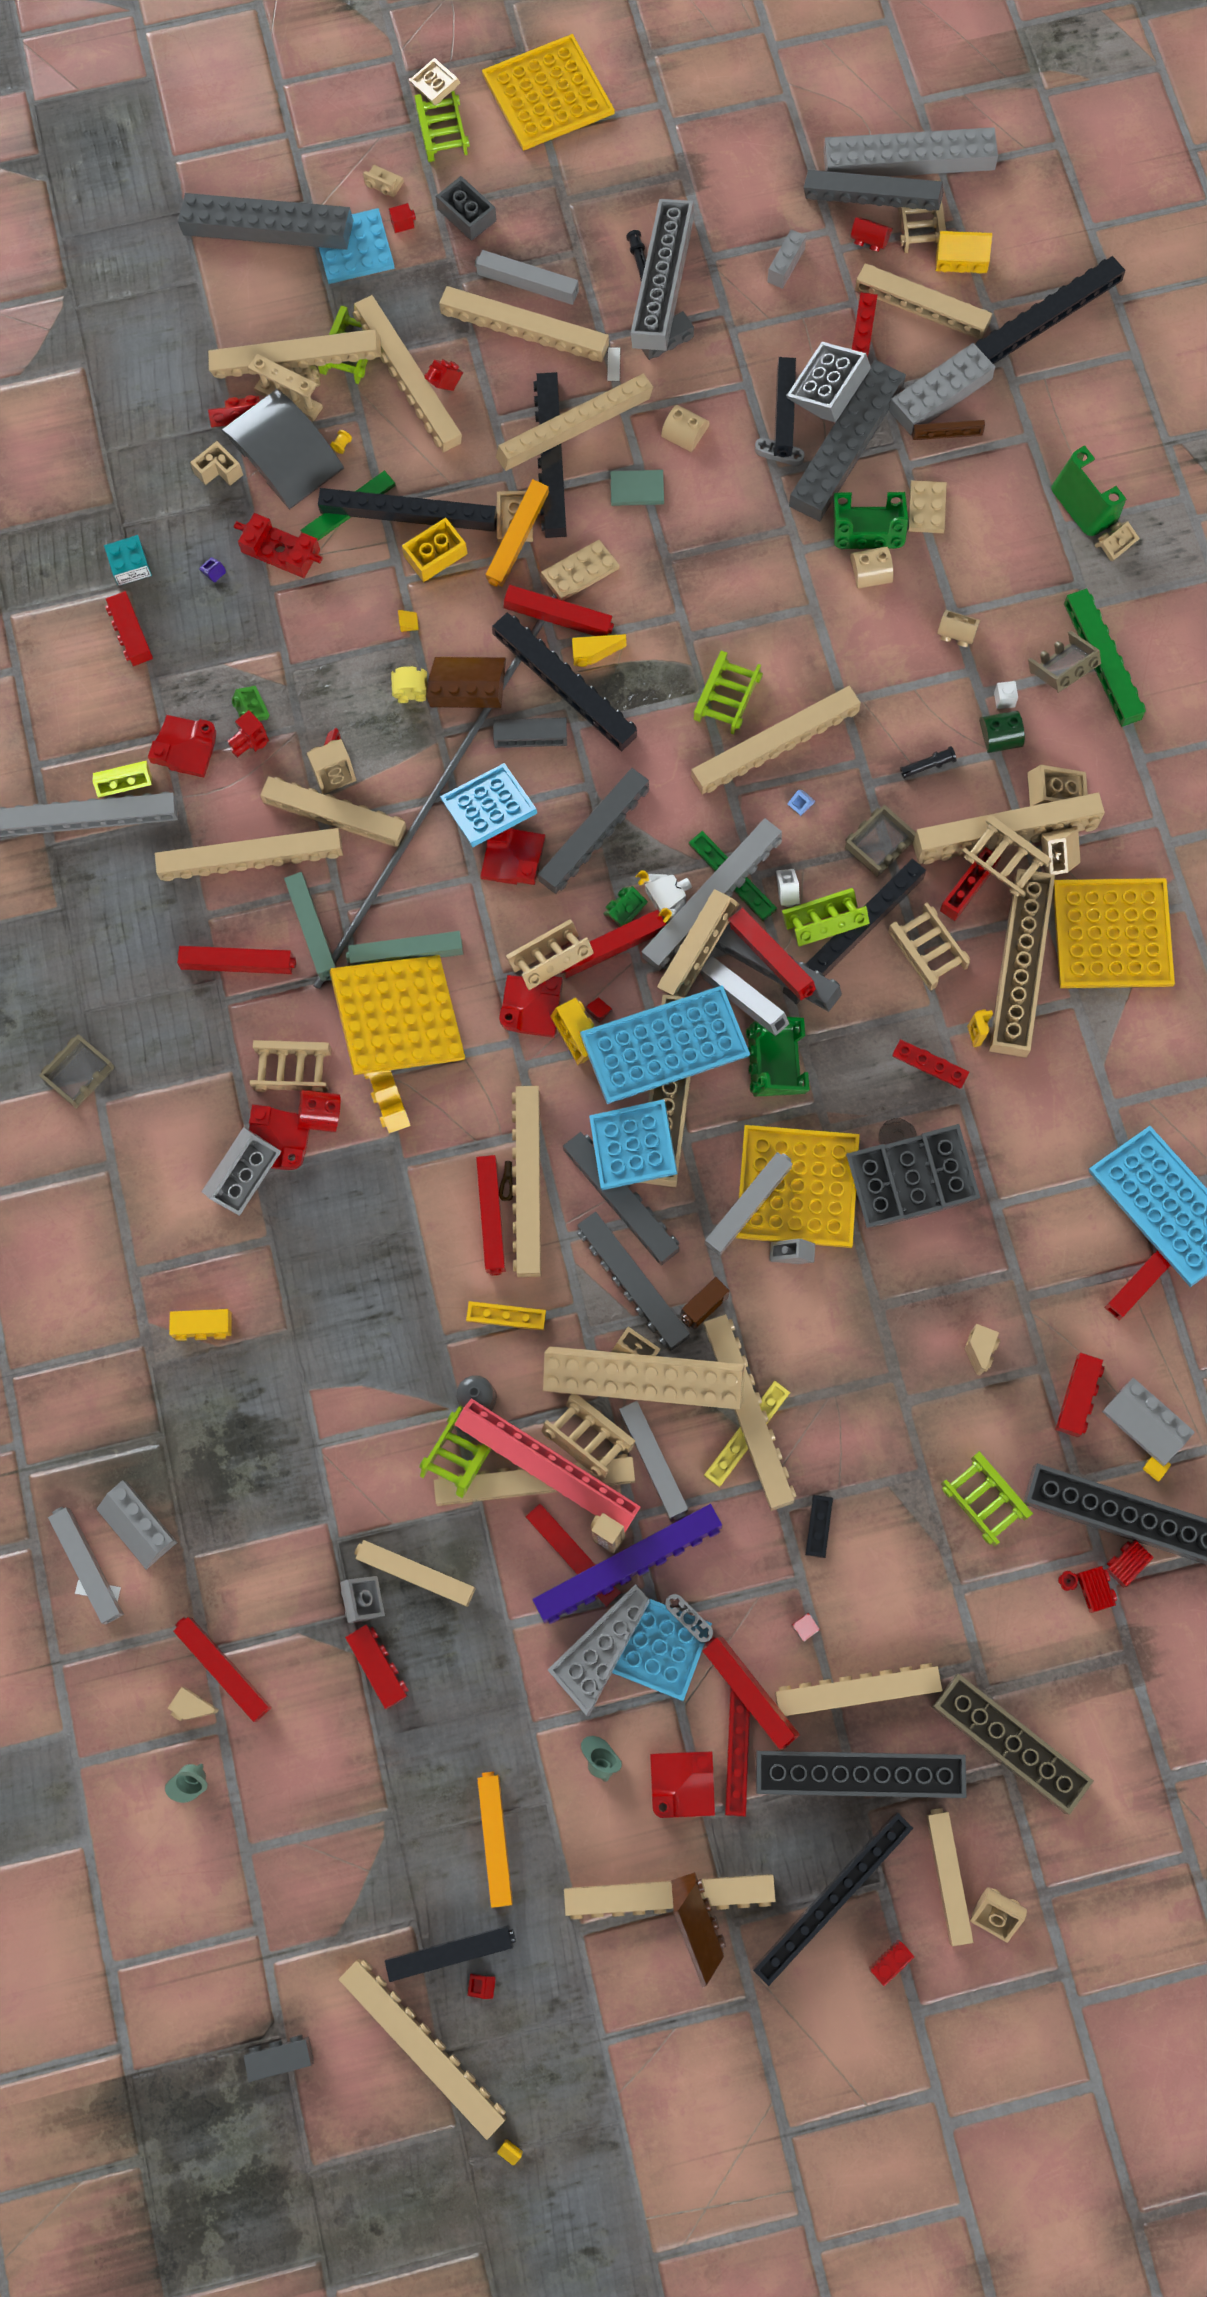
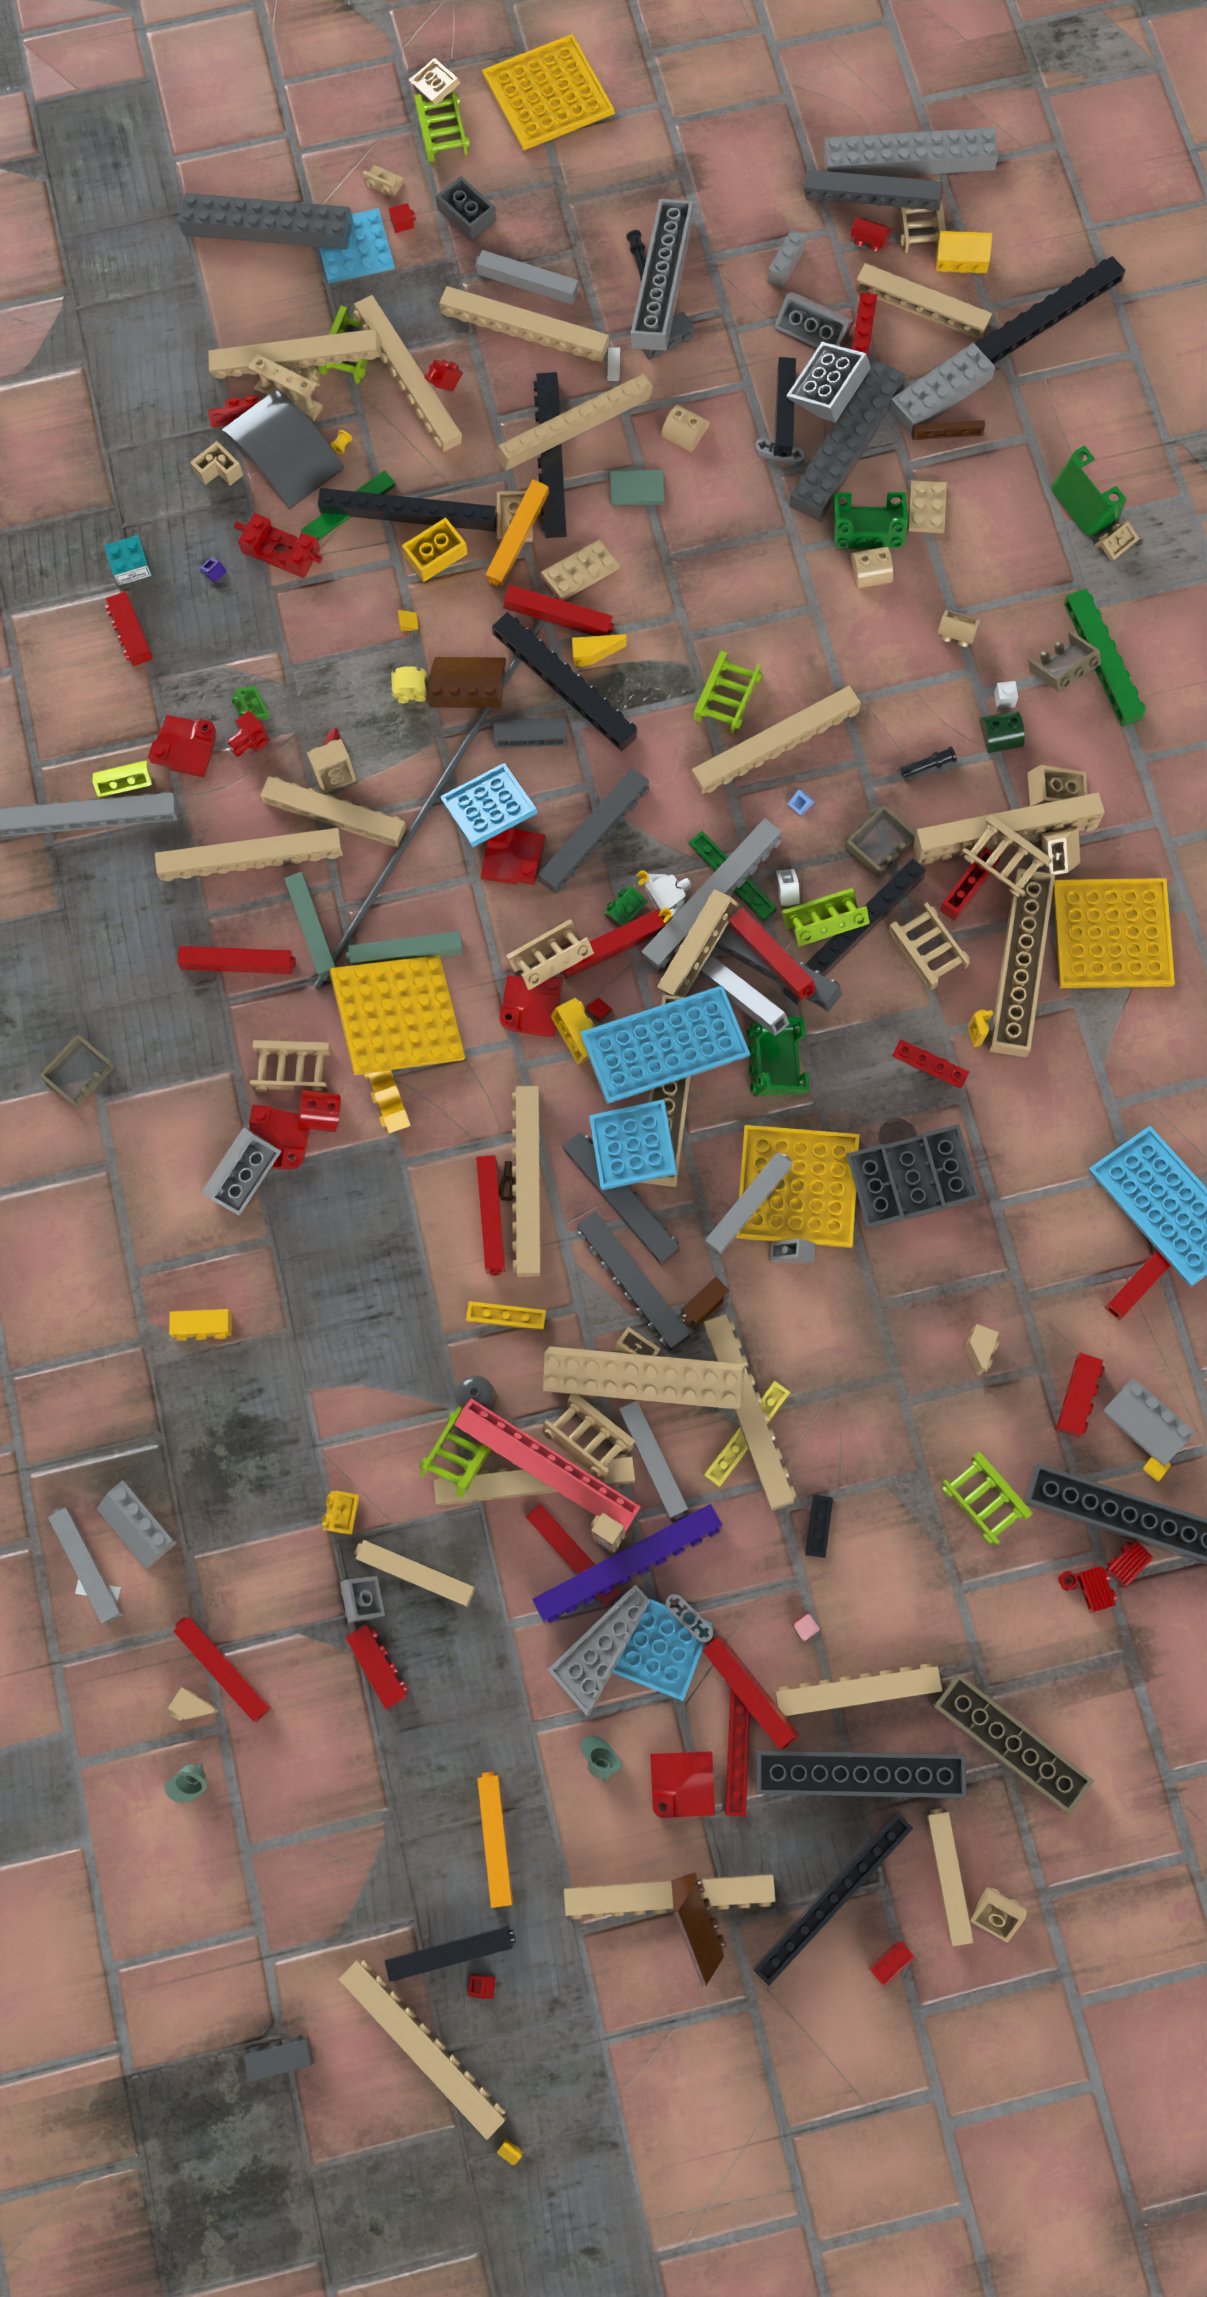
(340, 1512): none -> yellow bracket
(812, 322): none -> light grey slope

